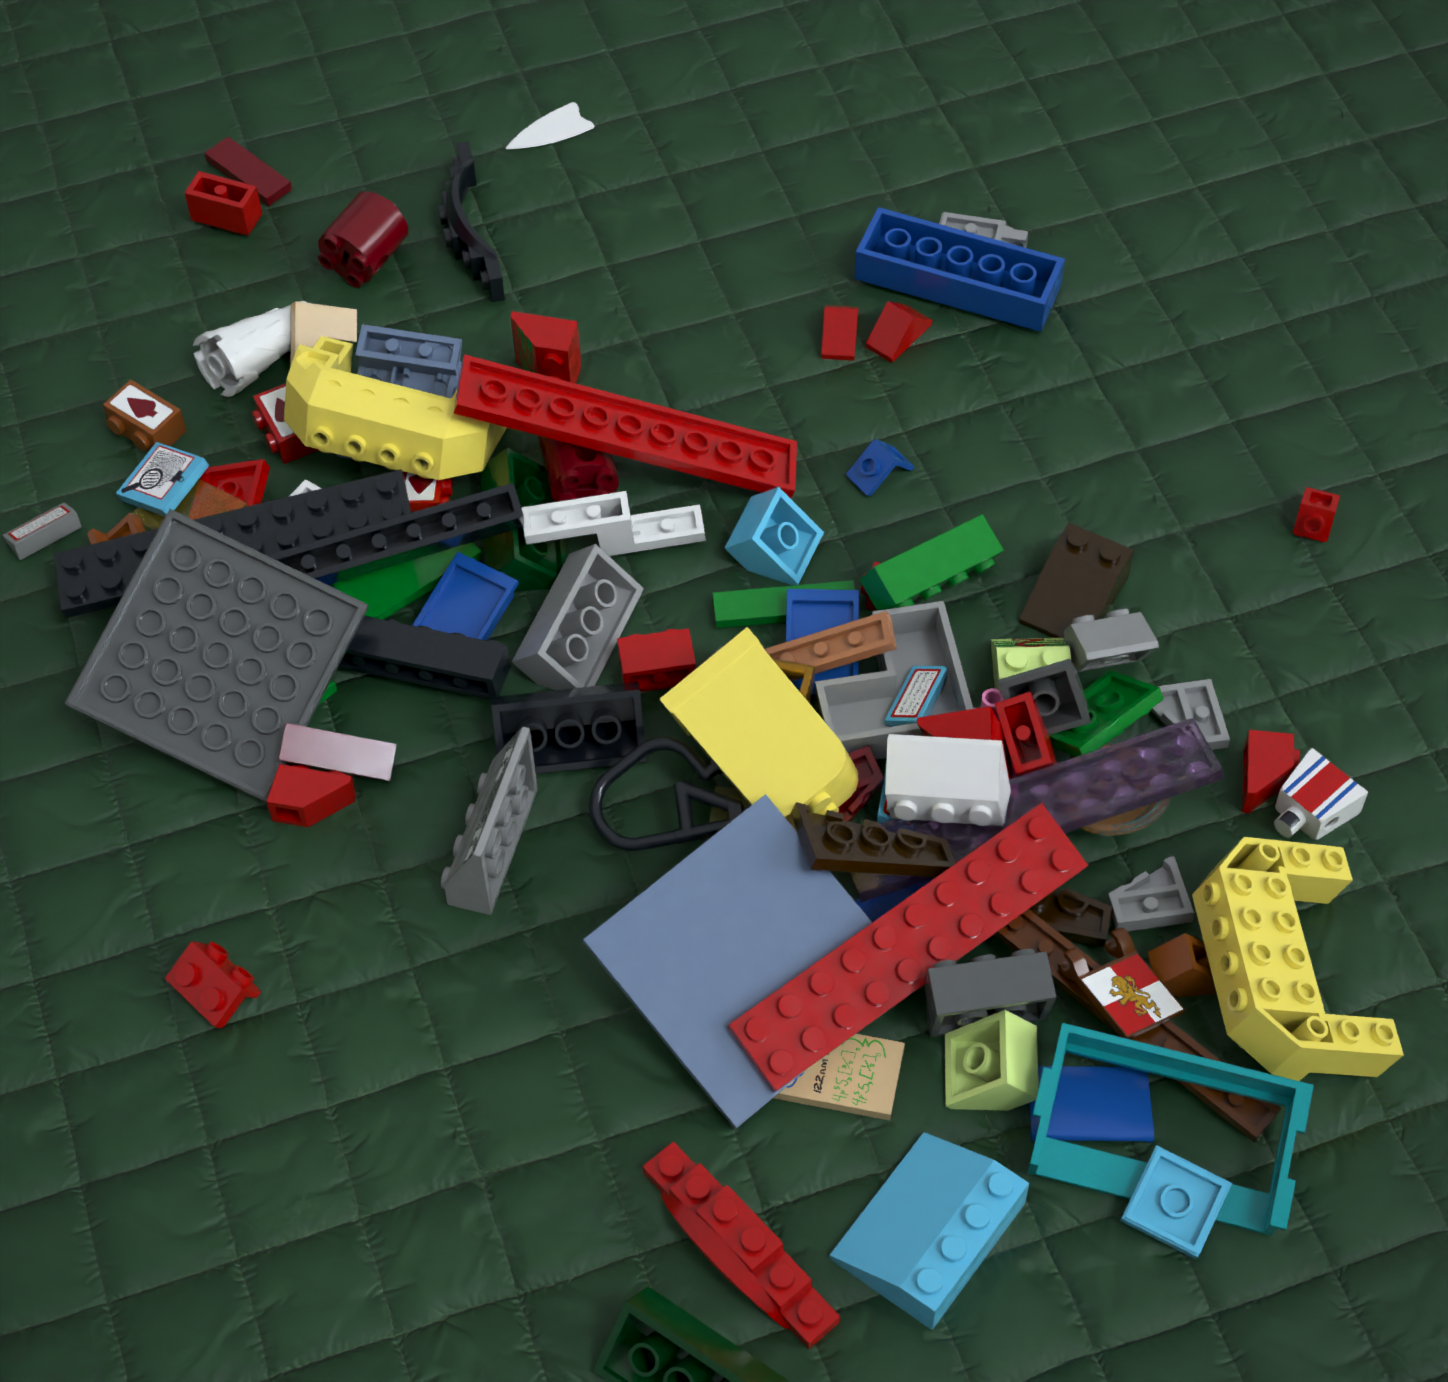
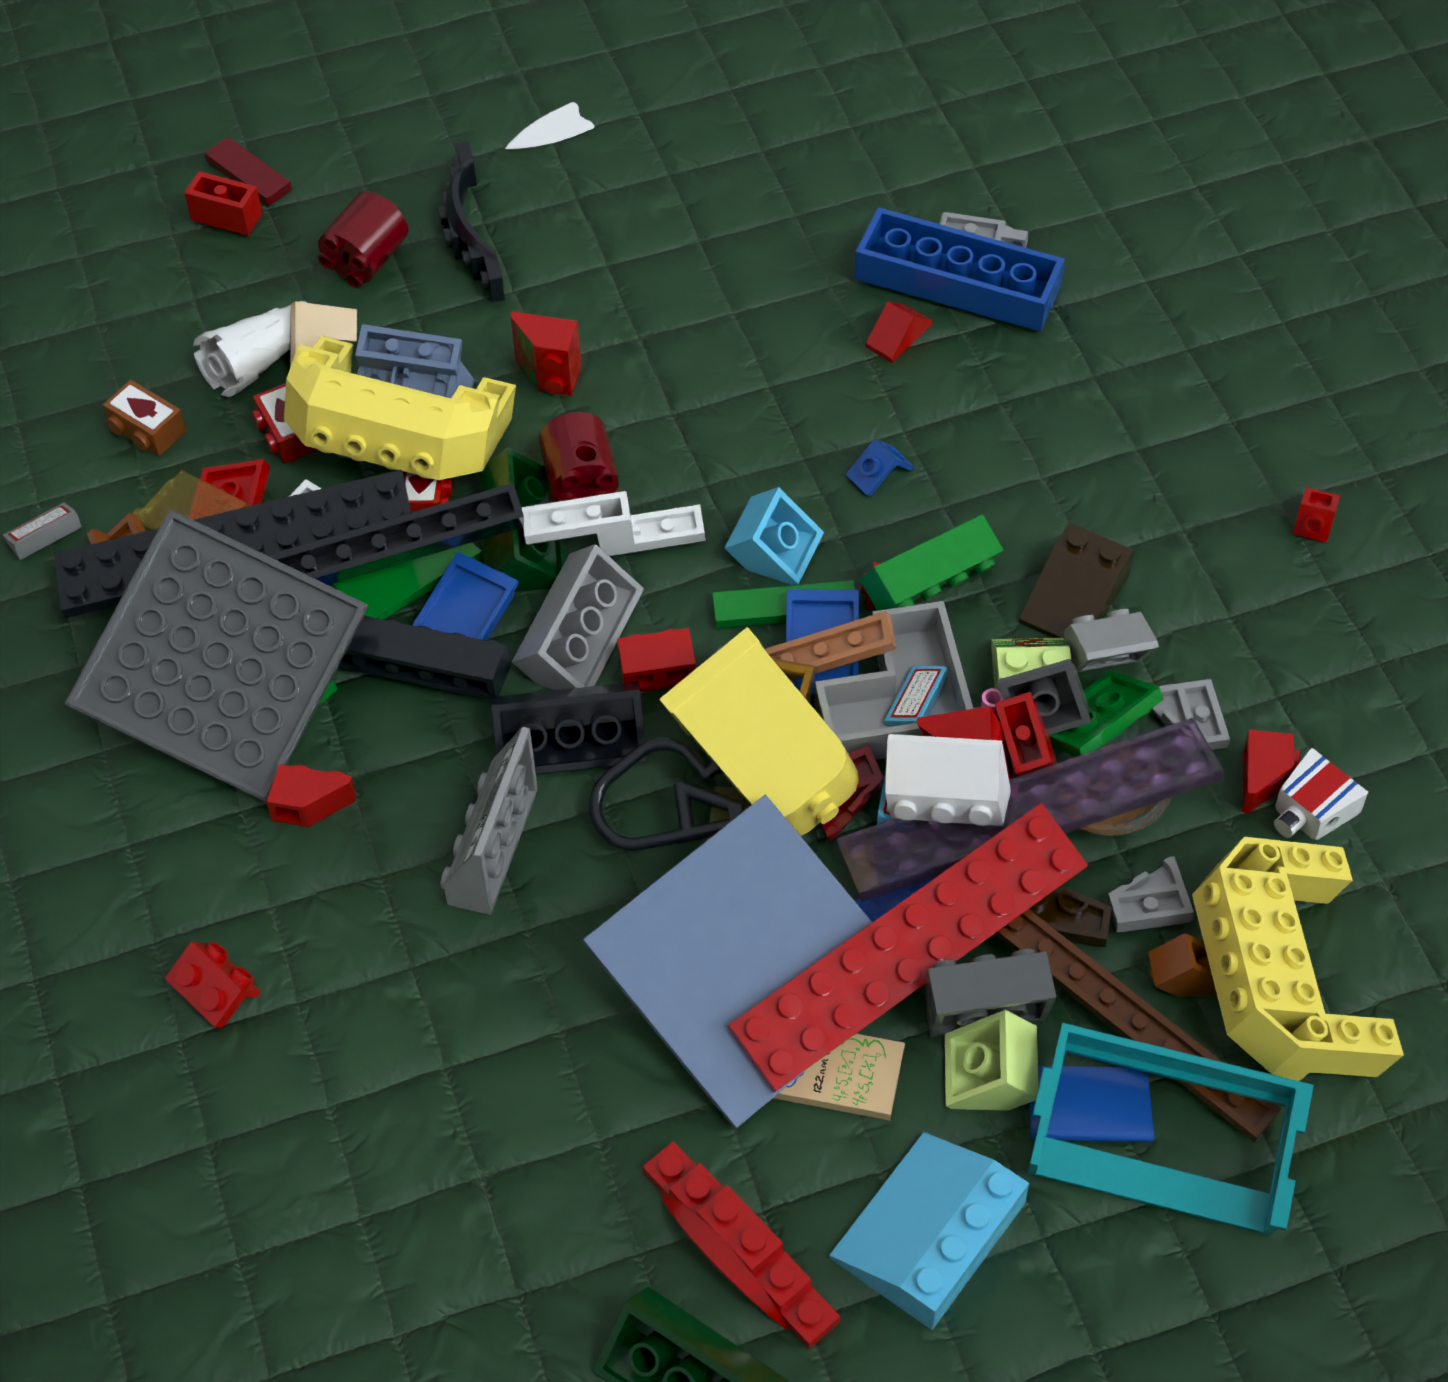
(162, 479): tile -> none
(337, 752): tile -> none
(625, 426): red plate -> none
(839, 332): red slope -> none
(868, 847): dark brown wing -> none
(1124, 989): flag -> none
(1176, 1202): medium azure tile -> none

